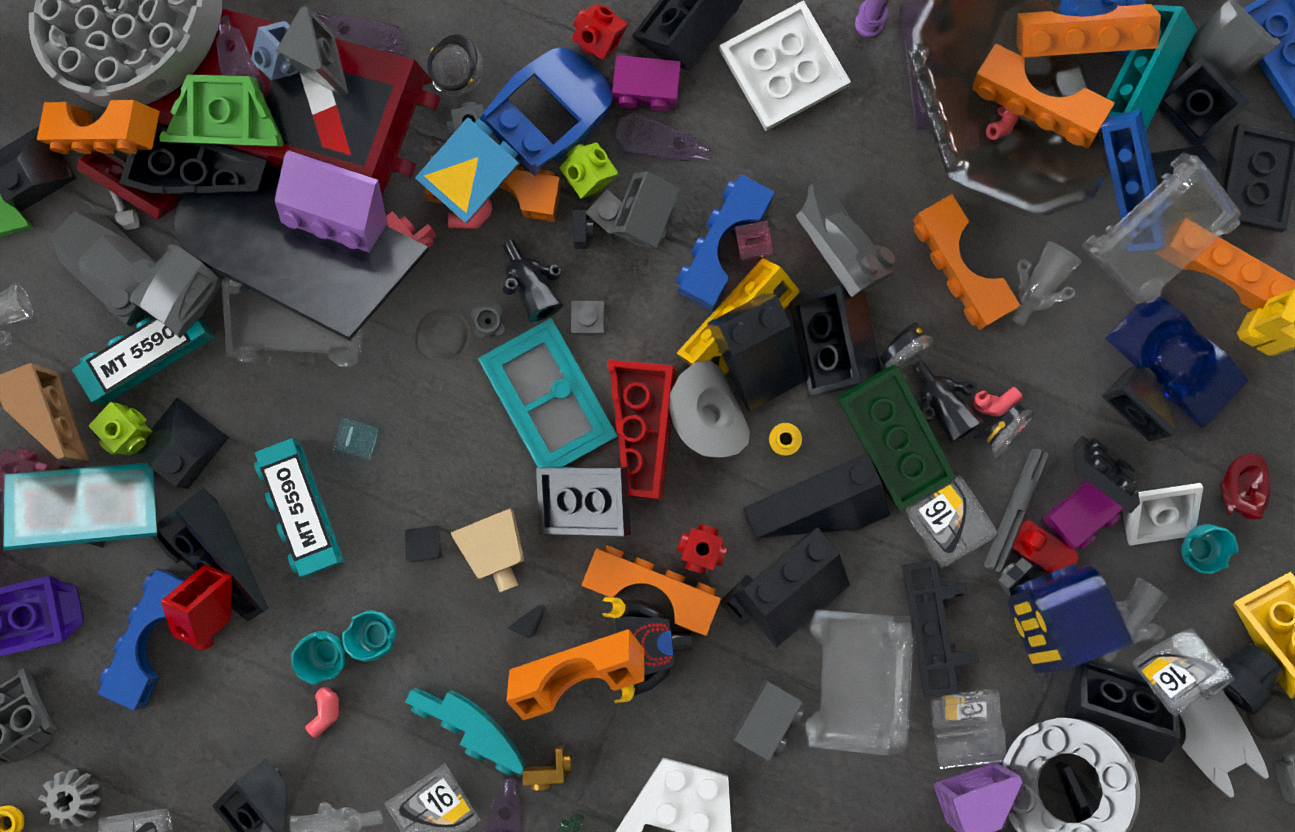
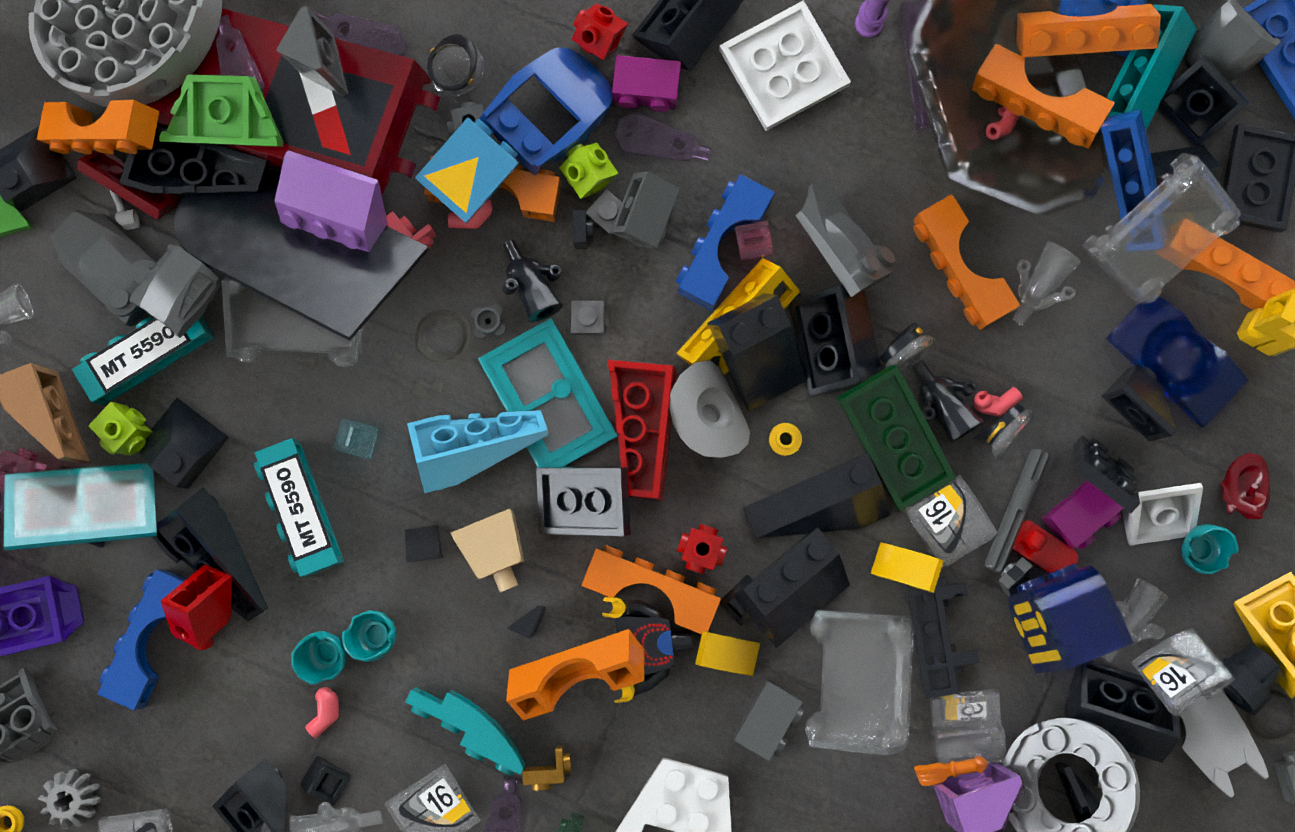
(265, 54): sand blue brick -> none
(325, 780): none -> black slope
(461, 448): none -> medium azure wedge
(727, 653): none -> yellow slope
(907, 567): none -> yellow slope
(939, 772): none -> orange piece

